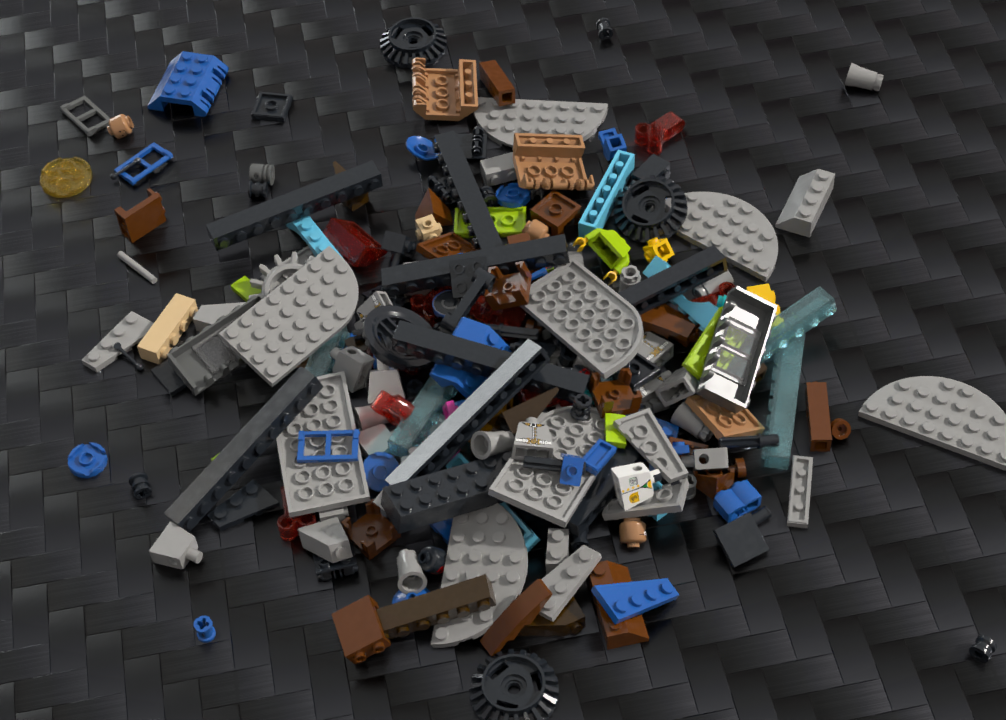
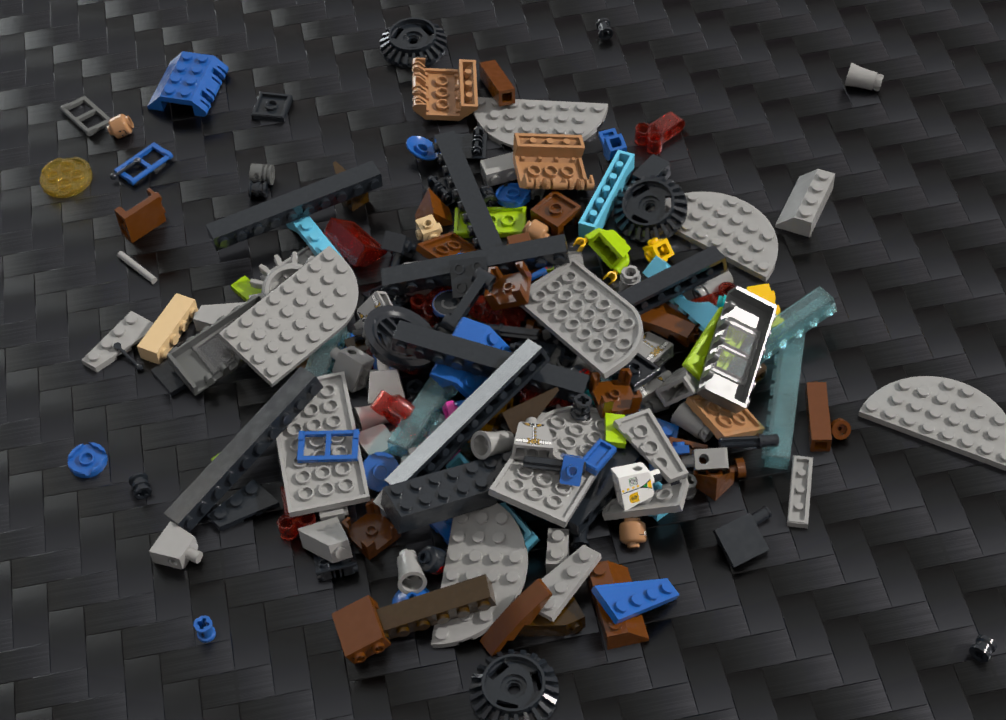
(737, 501): blue brick -> none

